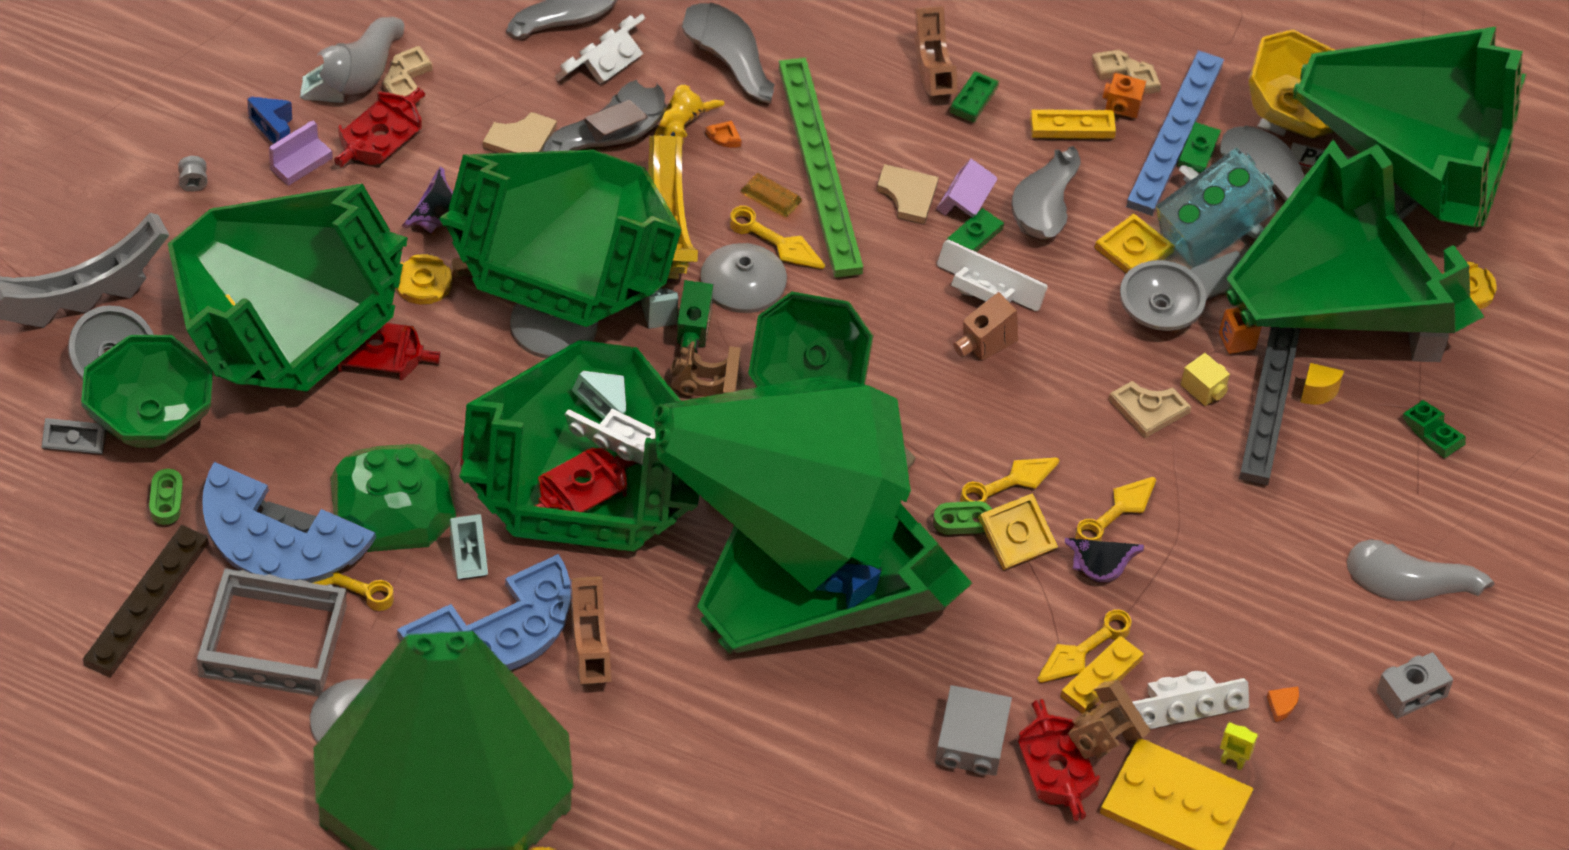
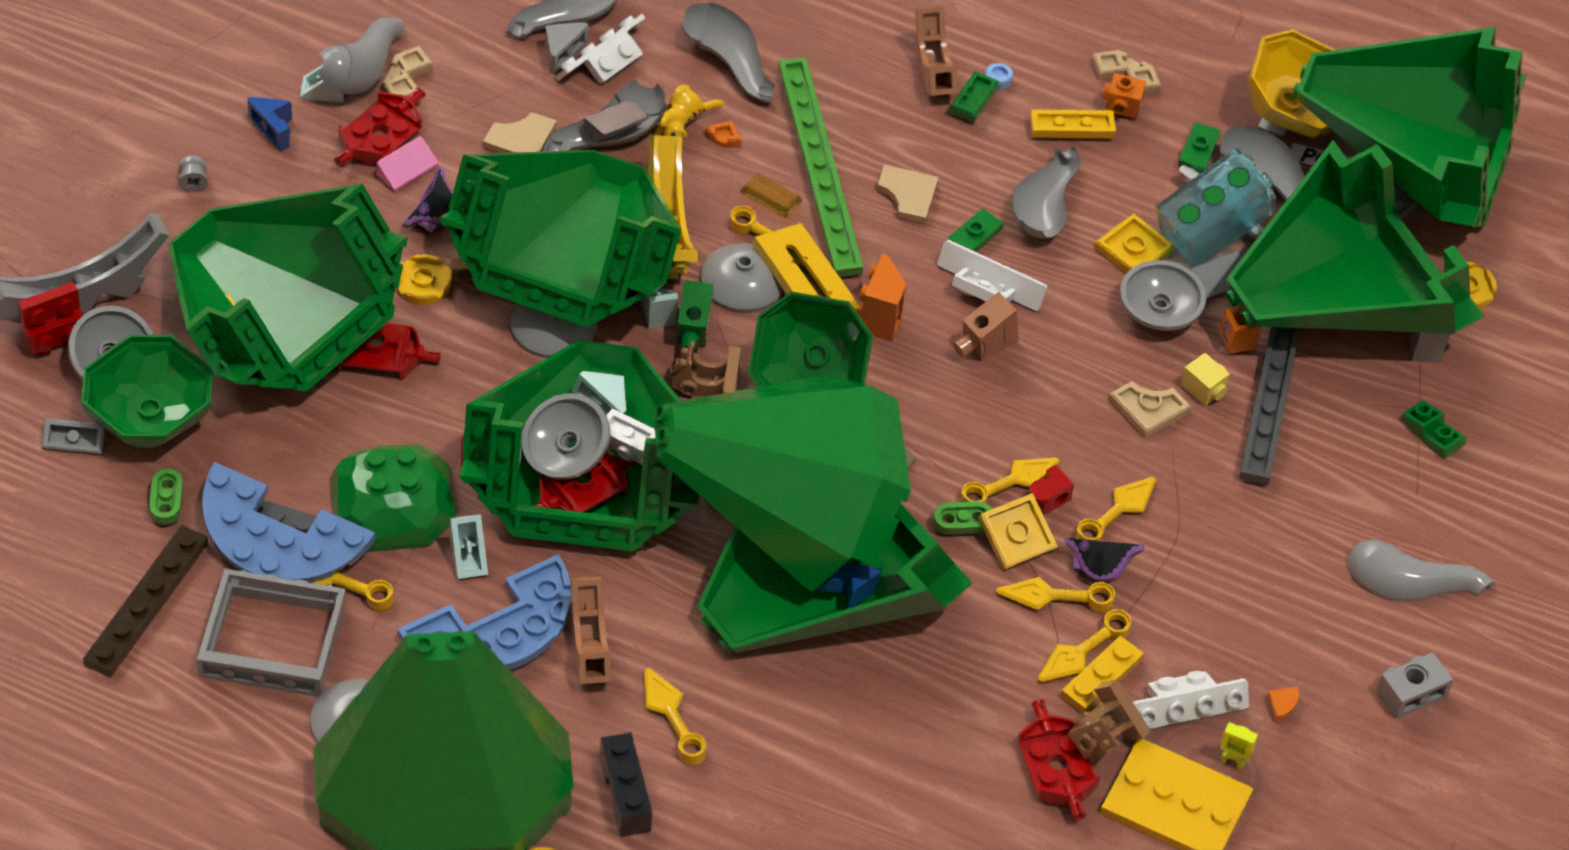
(49, 318): none -> red plate
(298, 154): lavender panel -> none
(406, 164): none -> bright pink slope
(555, 426): none -> light grey dish
(564, 42): none -> light grey slope
(629, 791): none -> black arch
(665, 699): none -> yellow piece
(775, 255): none -> yellow piece
(883, 299): none -> orange slope
(968, 189): lavender panel -> none
(973, 730): light grey panel -> none
(1001, 73): none -> light blue tile
(1037, 593): none -> yellow piece
(1053, 490): none -> red leg
(1174, 133): medium blue plate -> none
(1321, 384): yellow brick -> none

